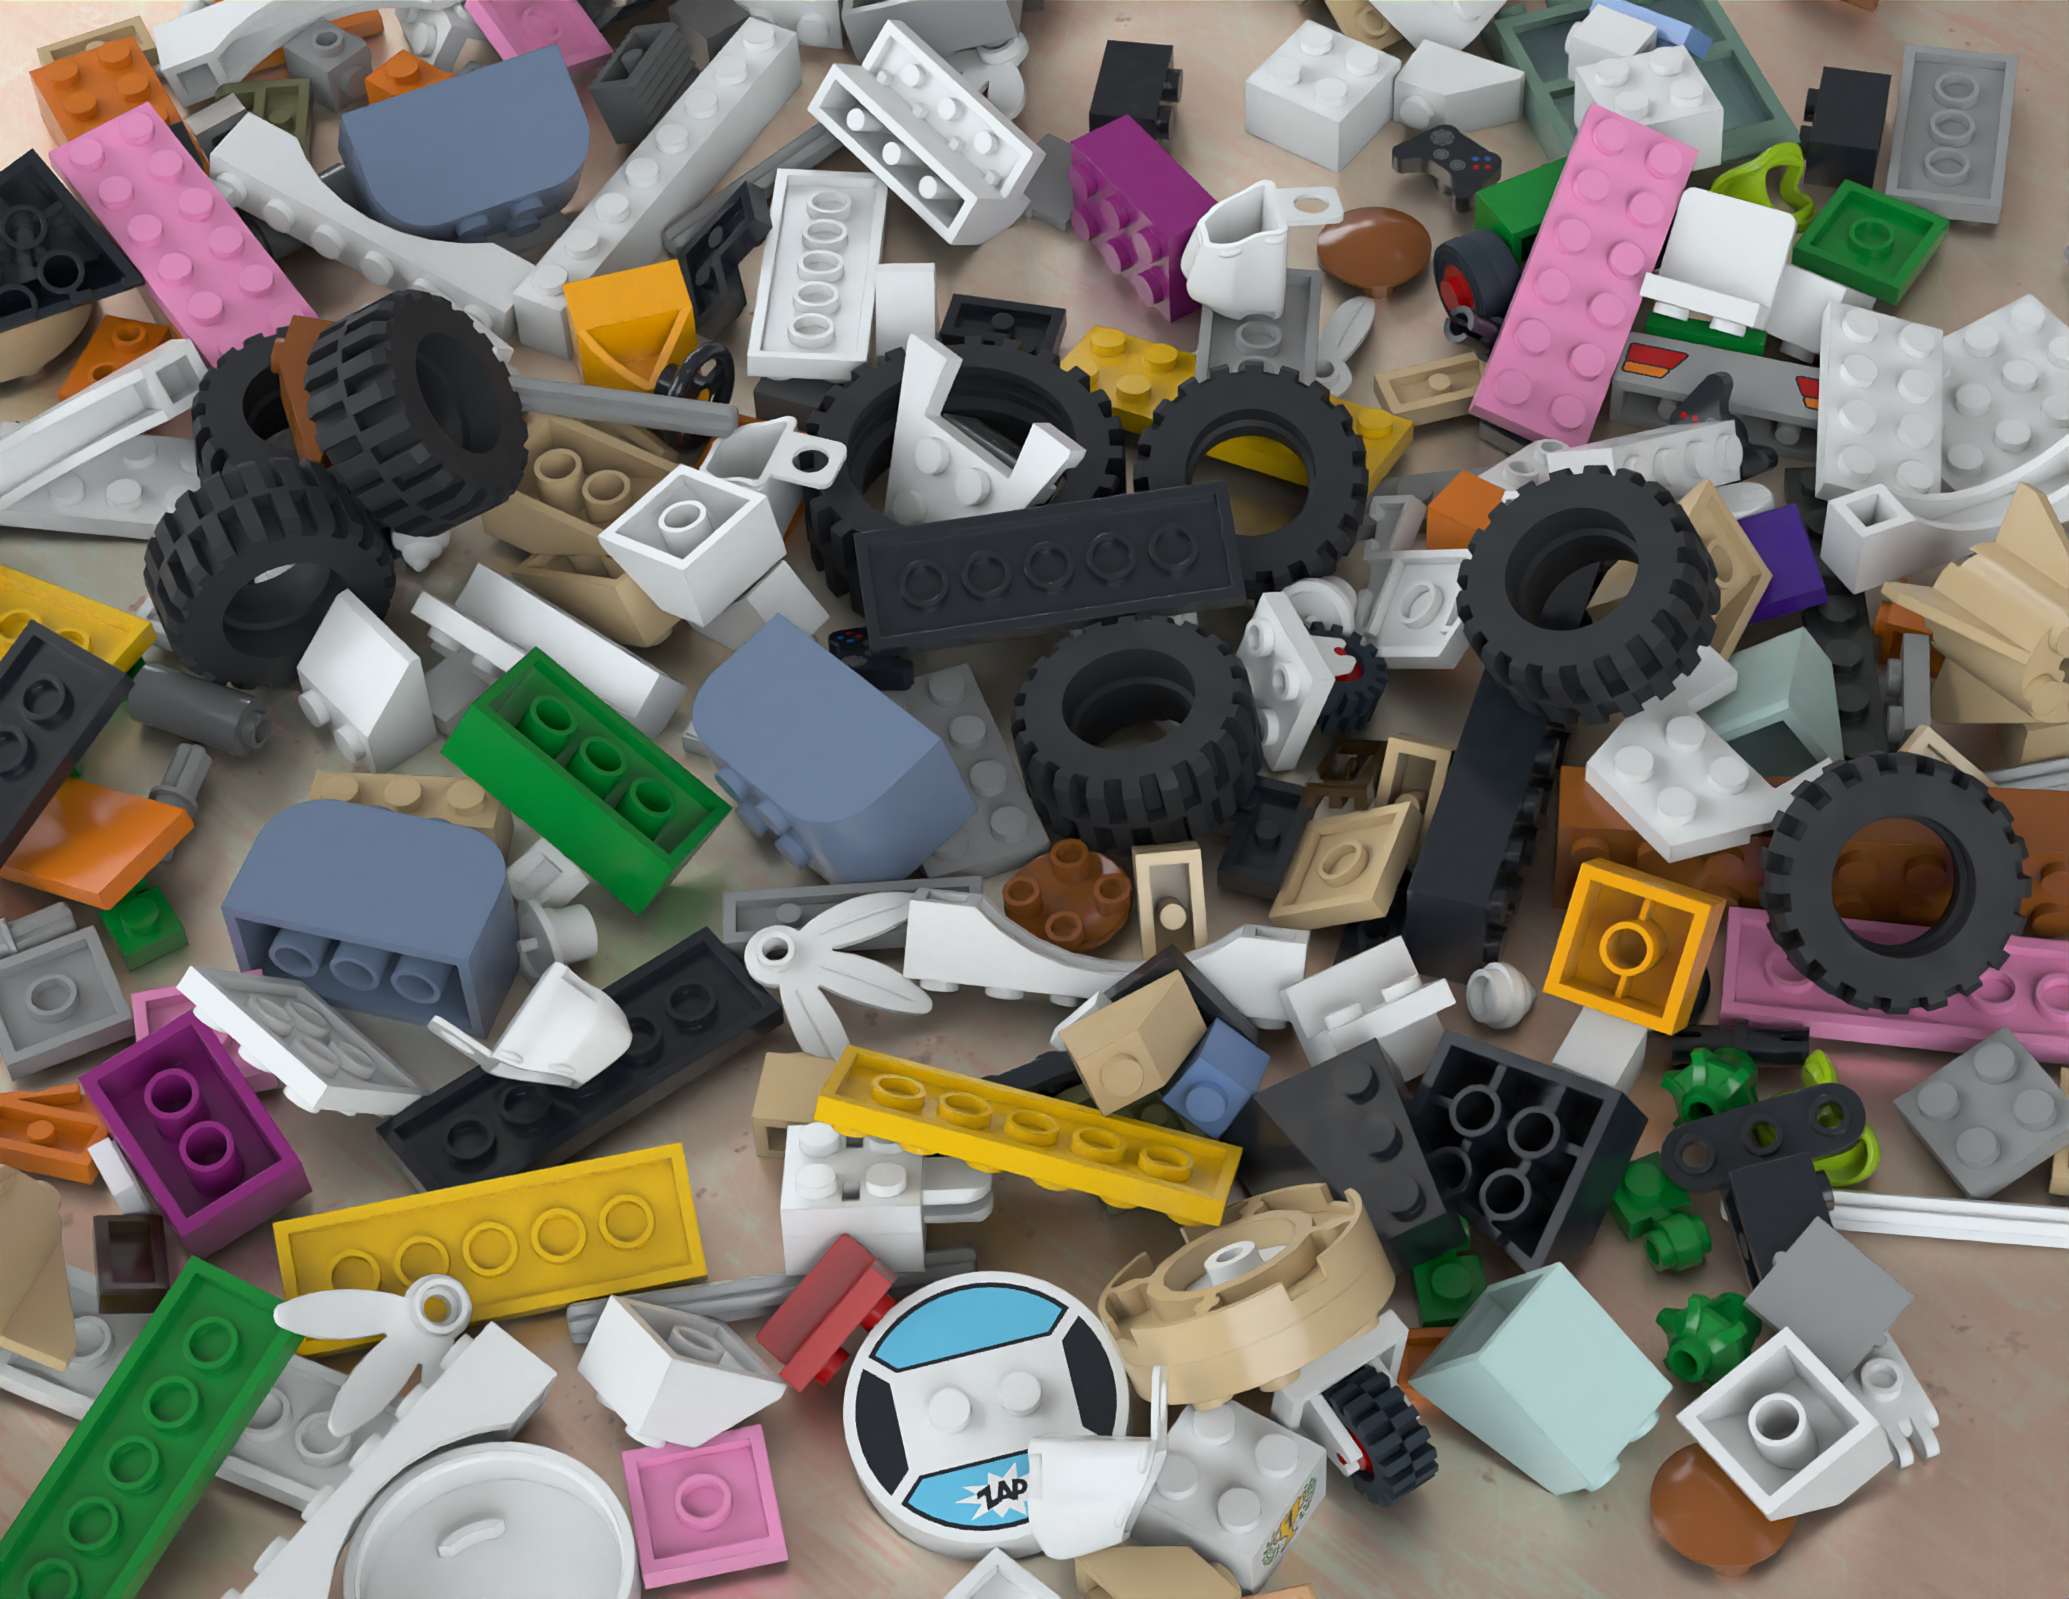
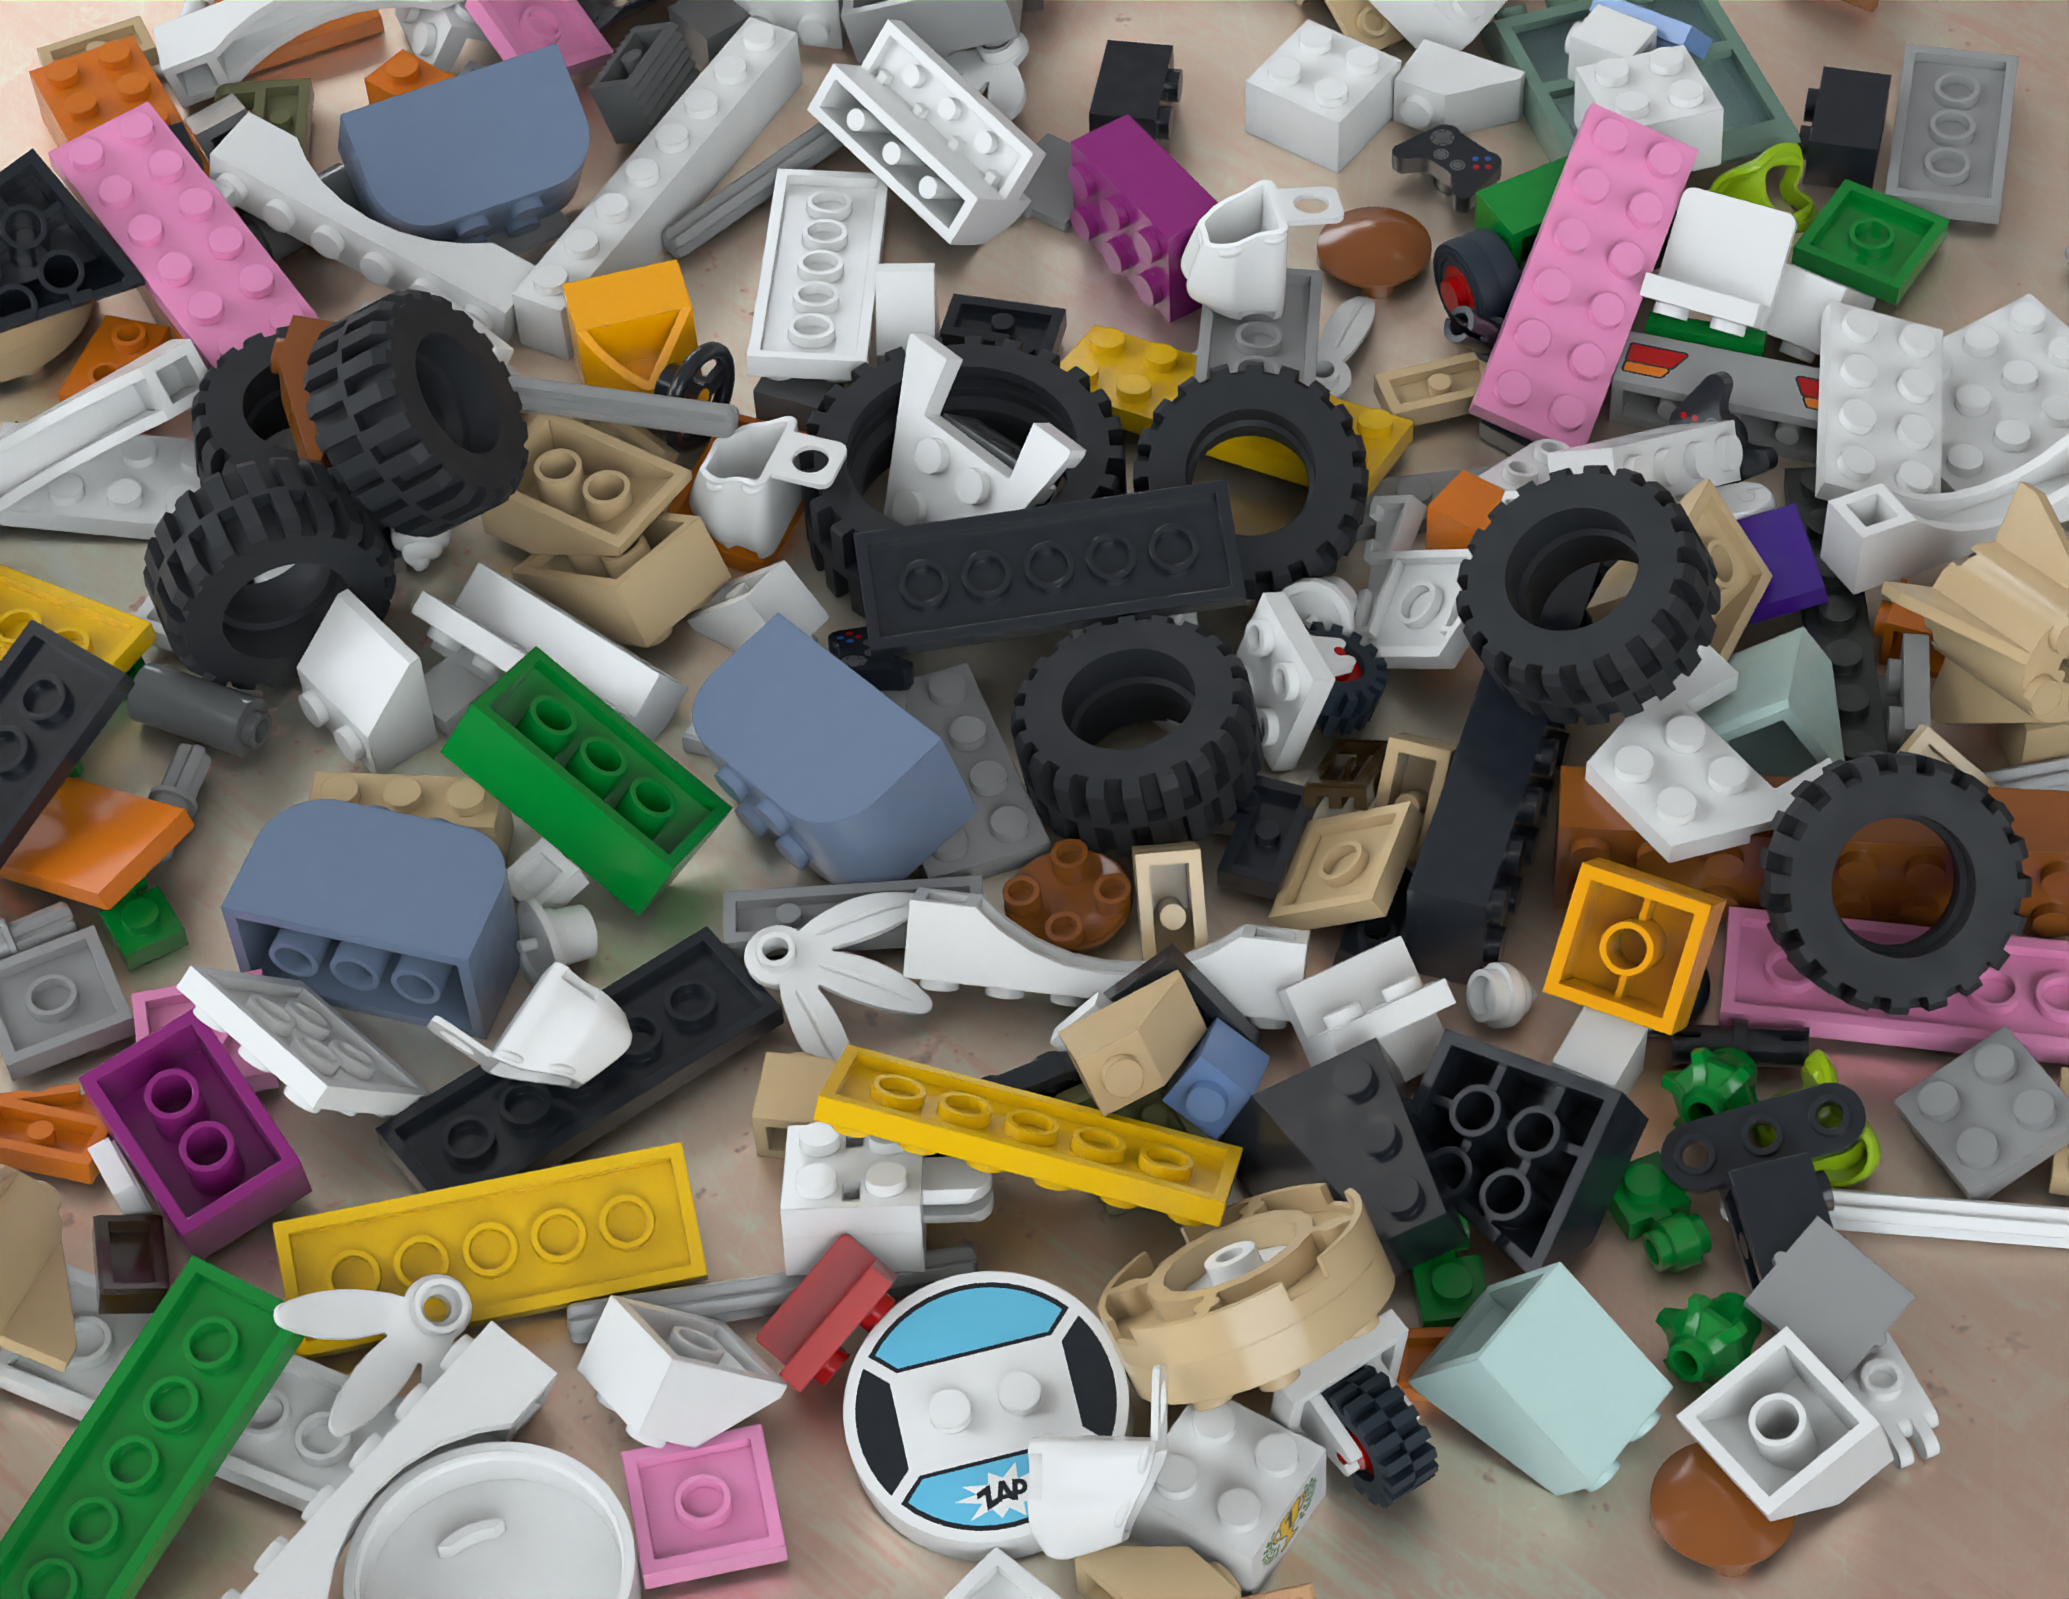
(333, 61): light grey brick -> none
(695, 543): white slope -> none
(713, 256): black plate -> none

